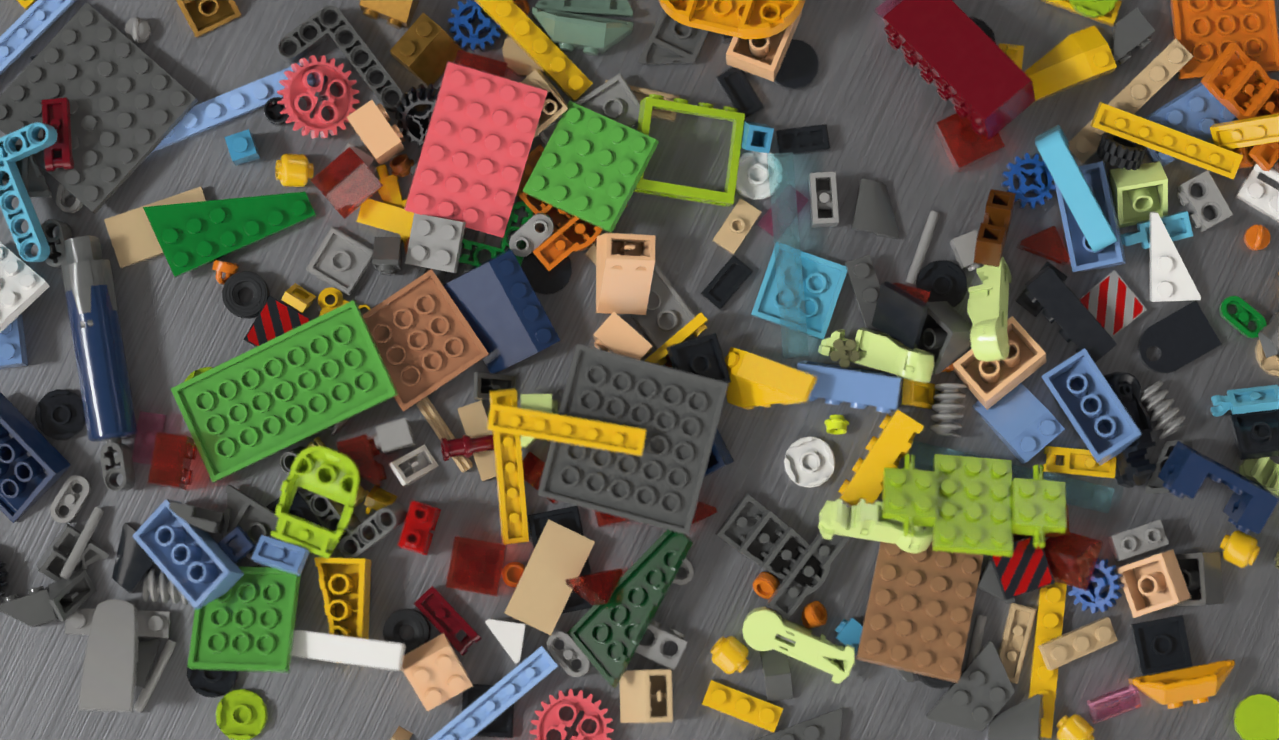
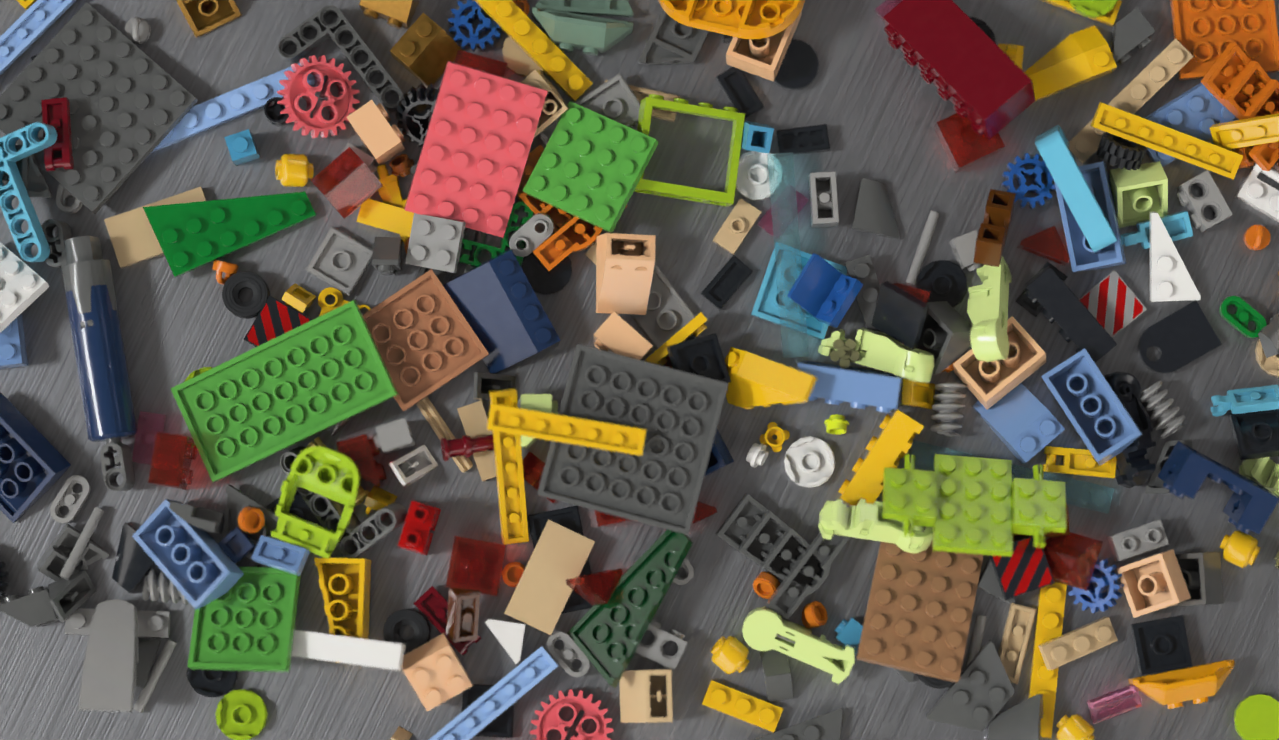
(60, 414): black tile -> none
(251, 519): none -> orange tile
(463, 614): none -> reddish brown slope
(757, 455): none -> white plate
(773, 429): none -> yellow plate
(824, 291): none -> blue bracket

